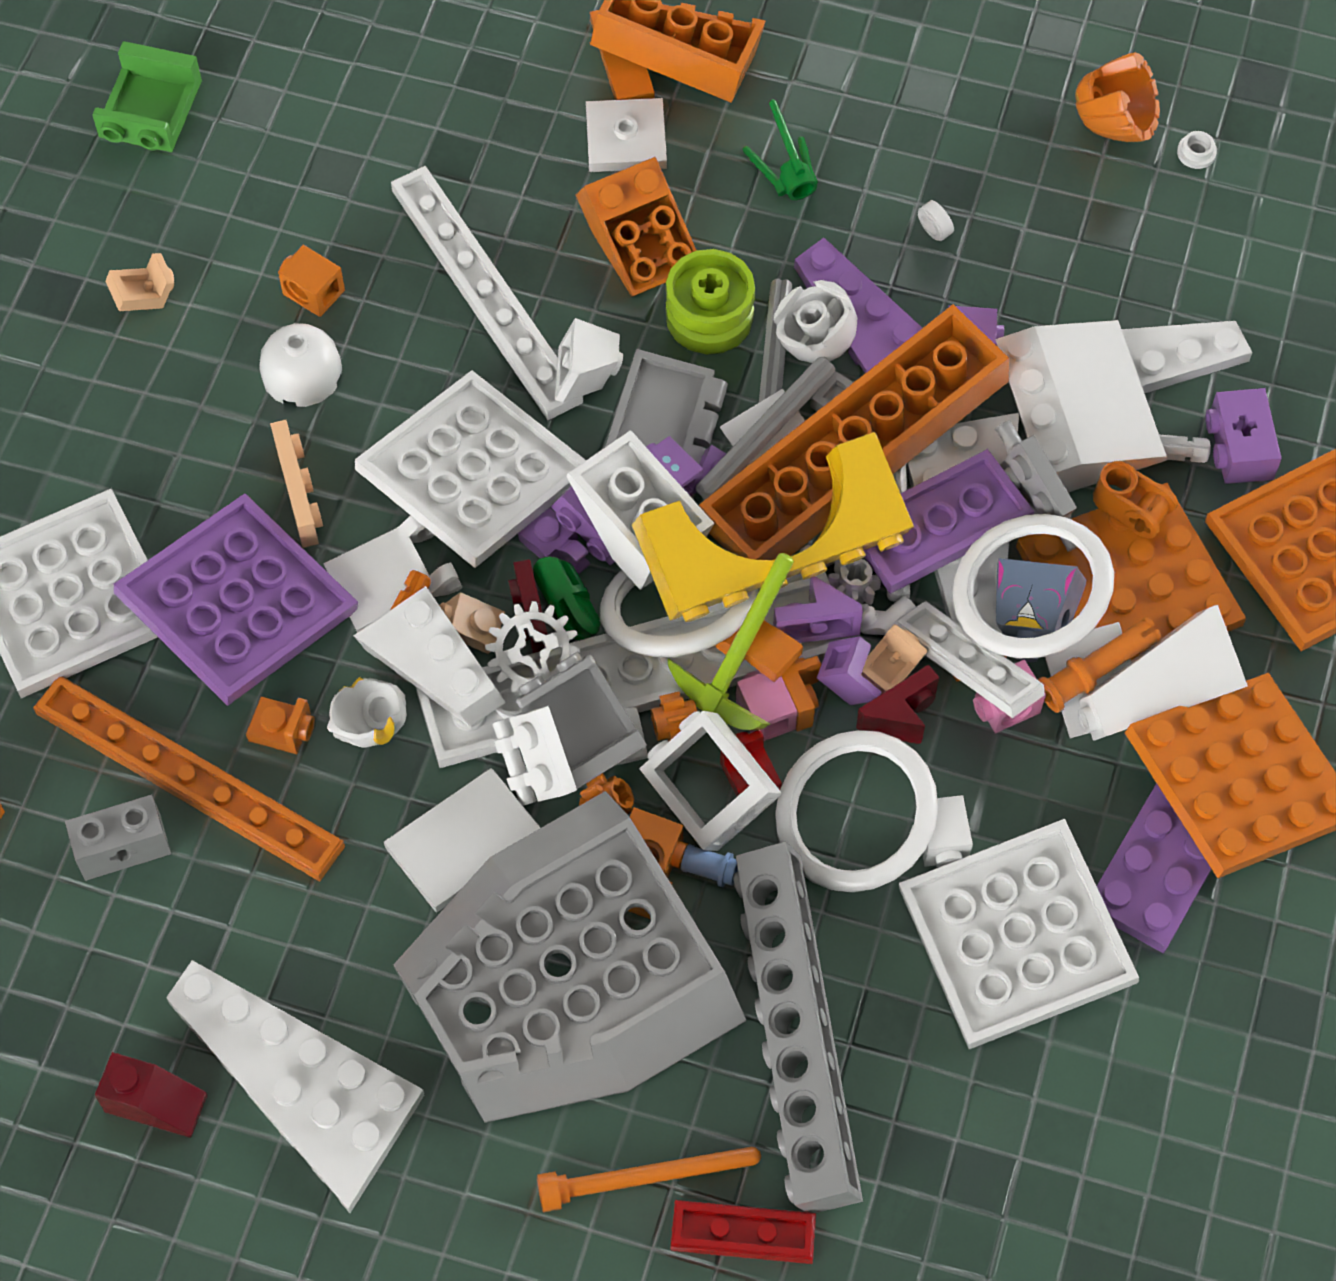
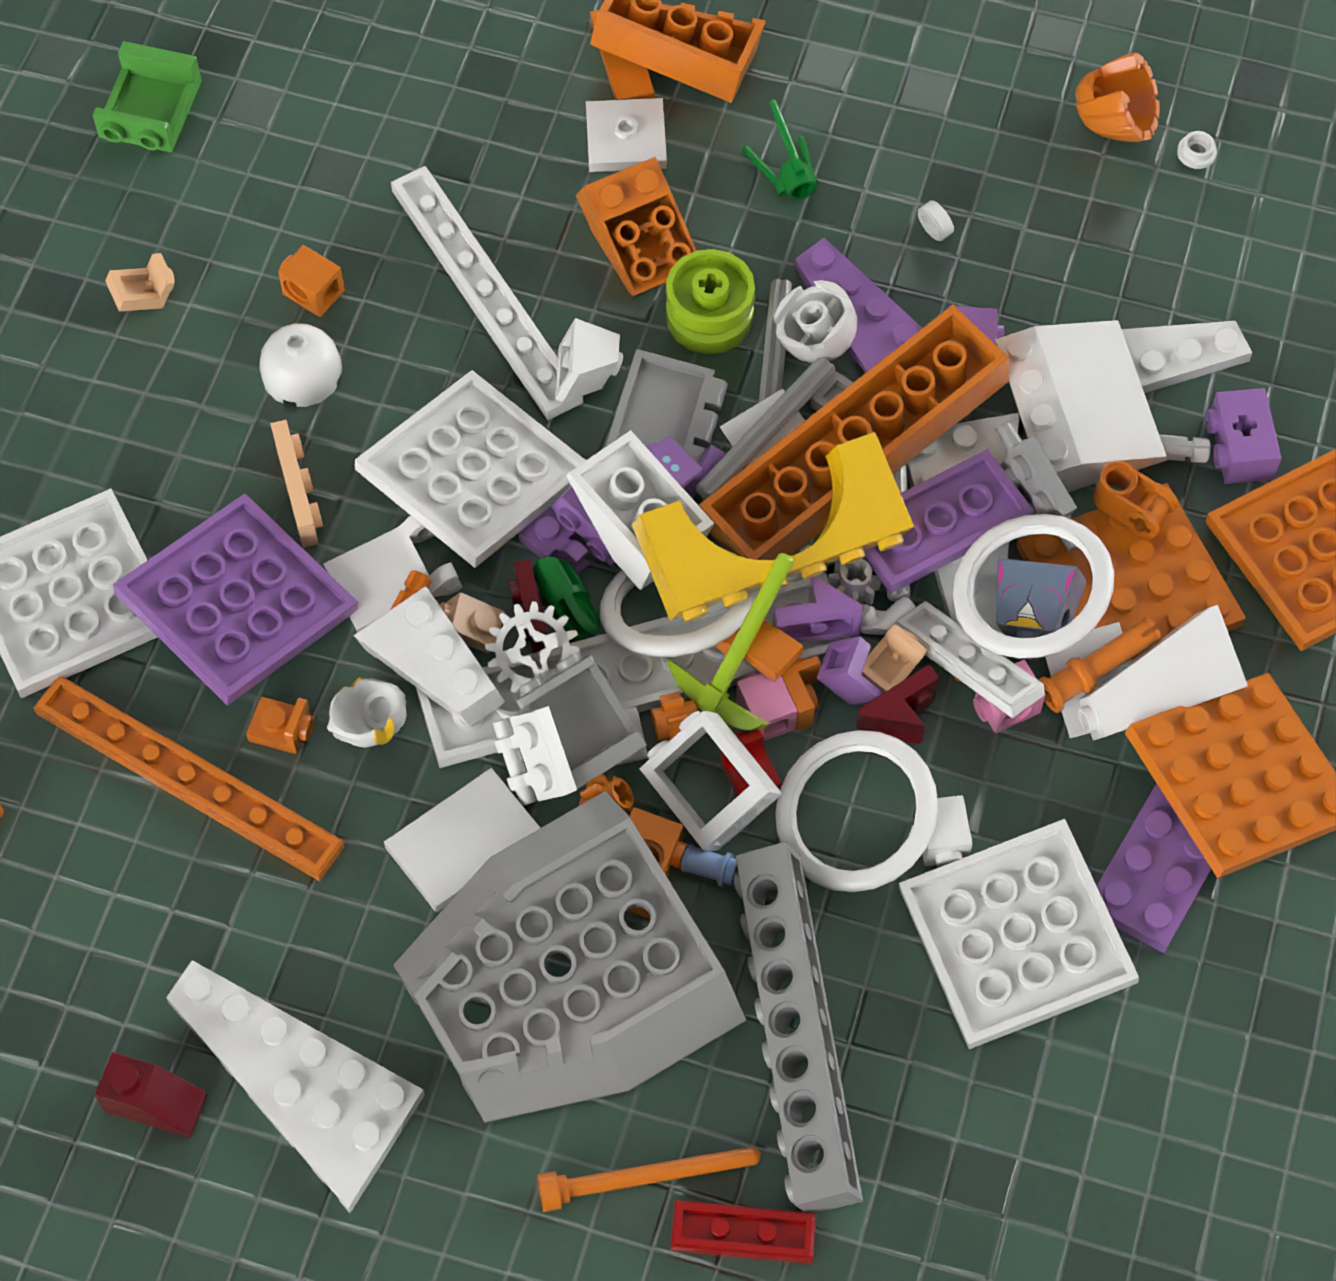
(117, 837): light grey brick -> none

